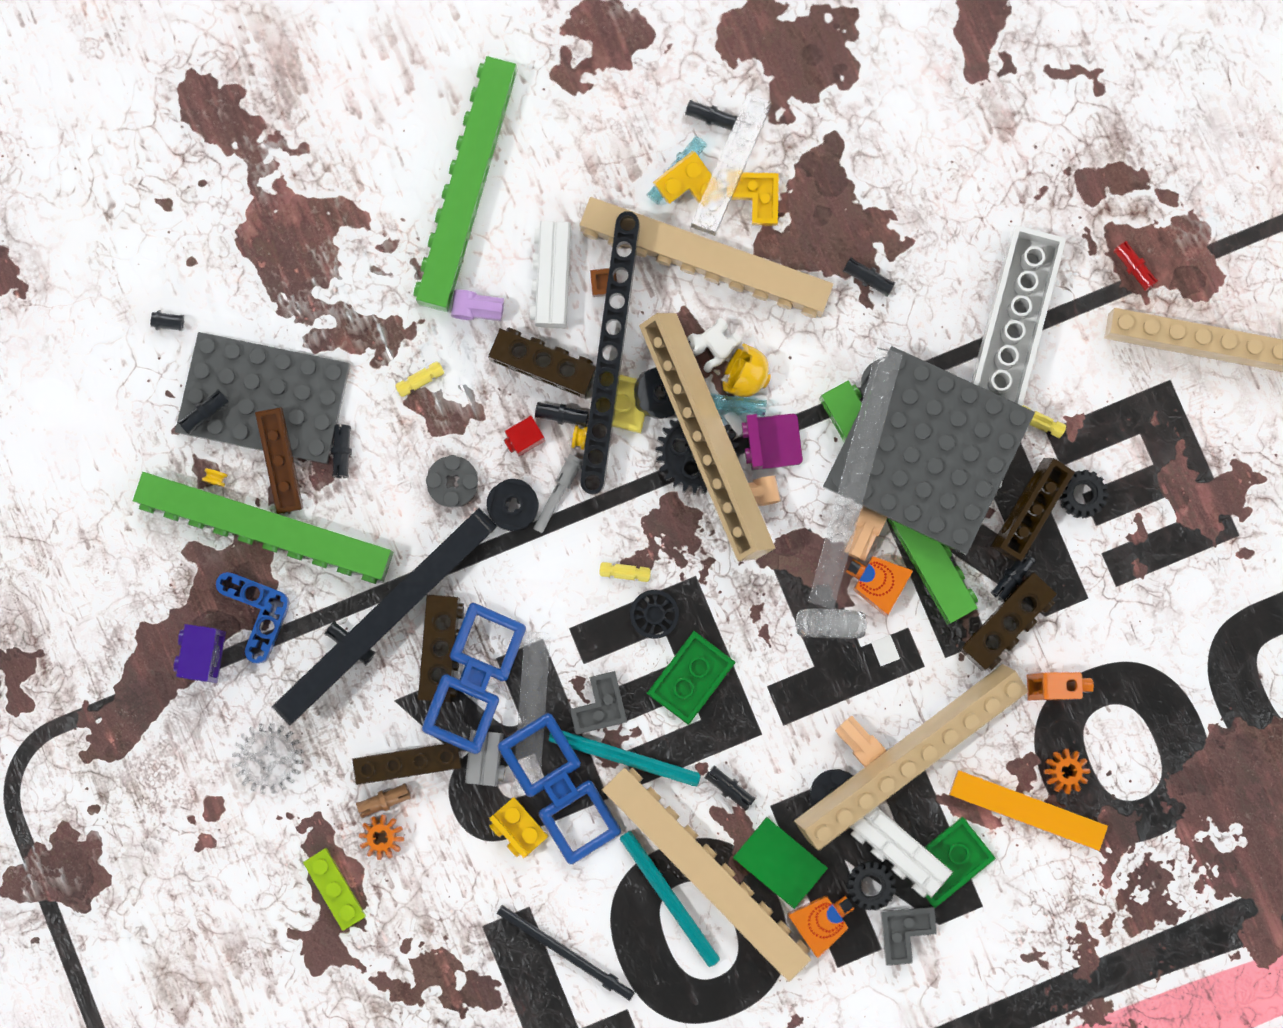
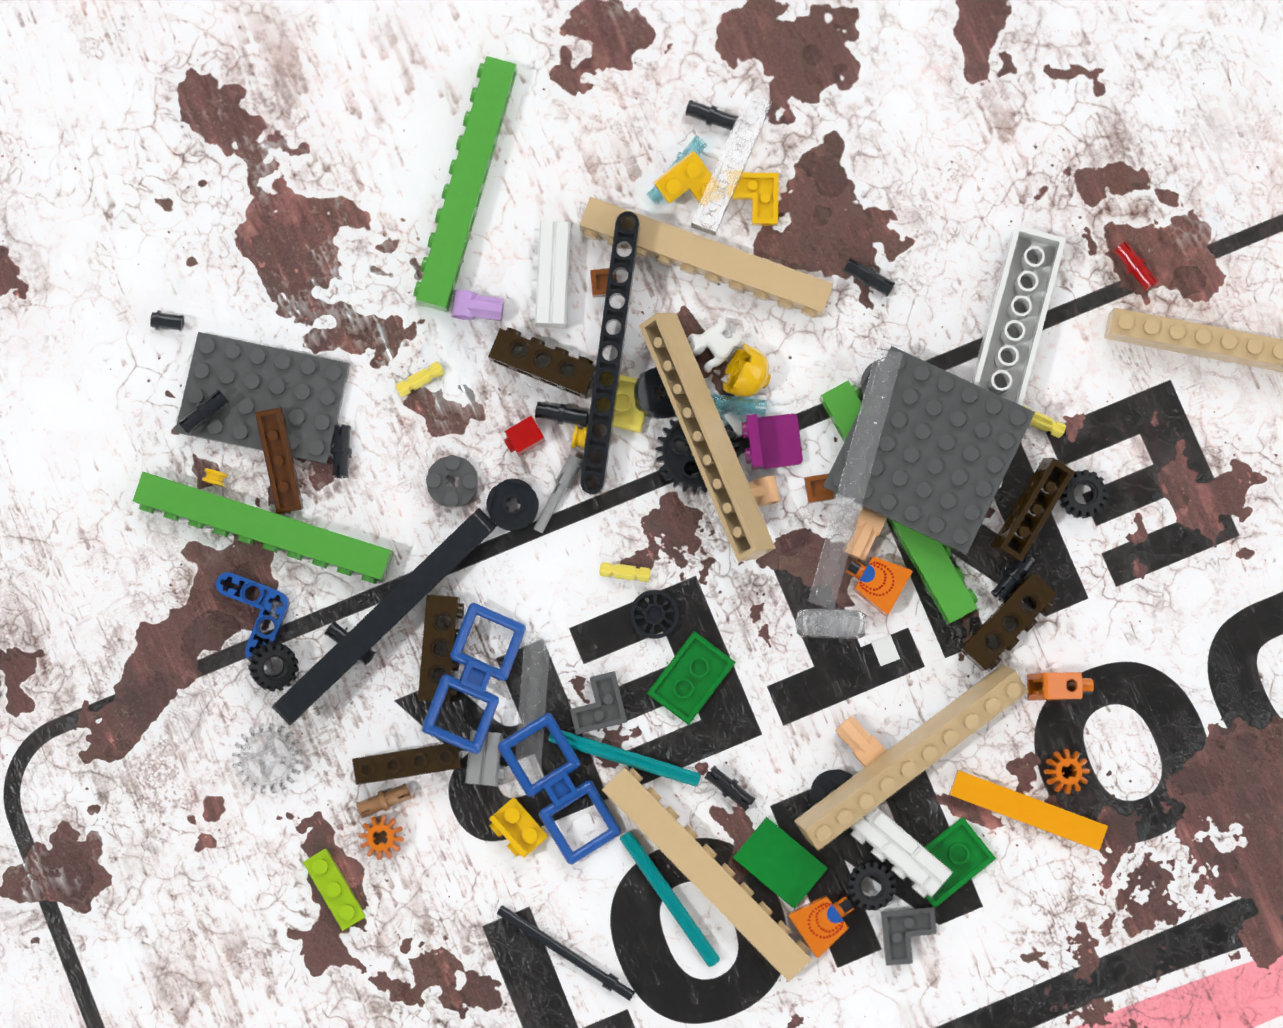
(199, 653): dark purple piece -> none
(262, 655): none -> black tyre
(815, 490): none -> dark orange plate

